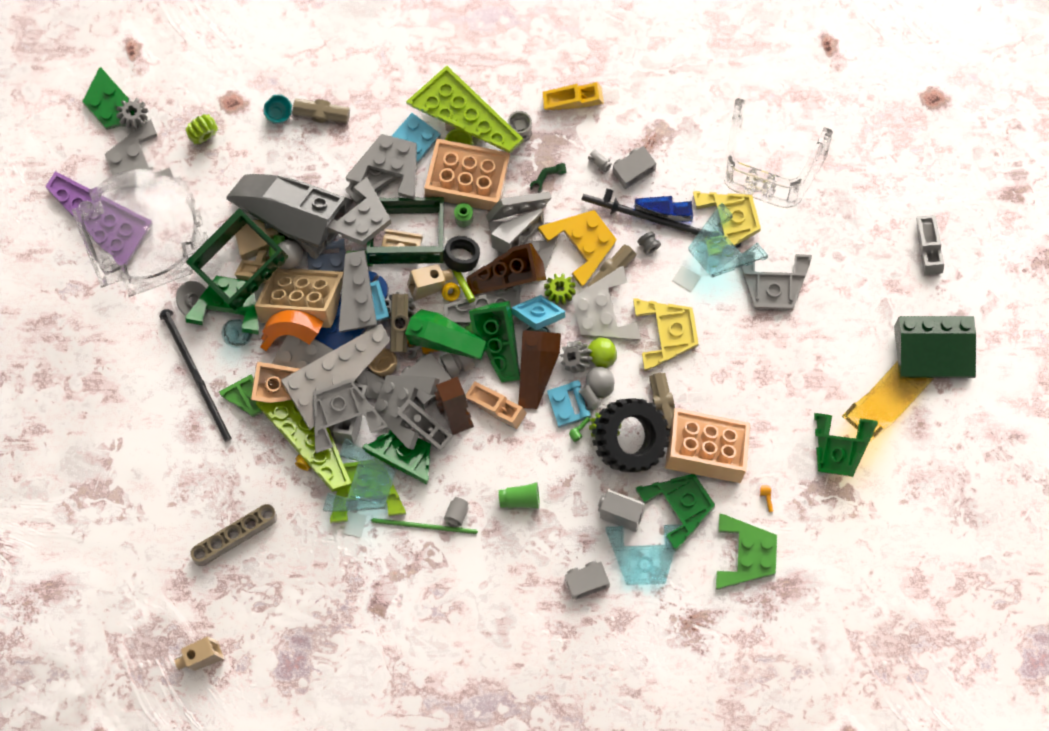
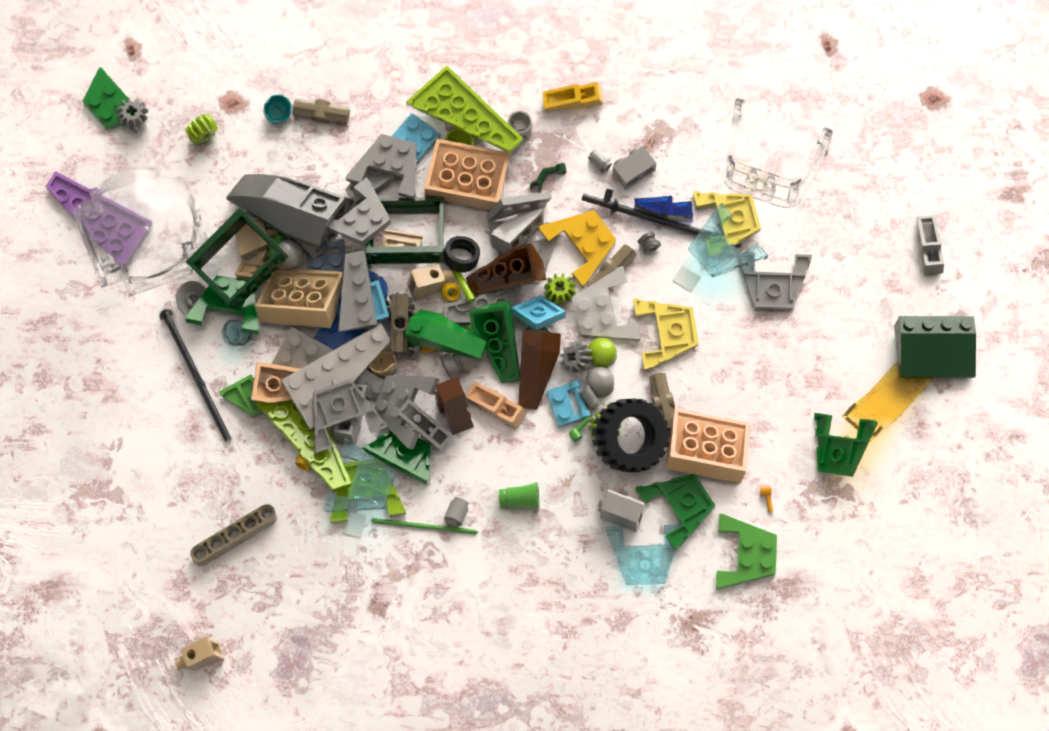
(129, 154): light grey wing -> none
(290, 323): orange arch -> none
(426, 367): light grey piece -> none
(463, 215): bright green brick -> none
(586, 580): light grey brick -> none

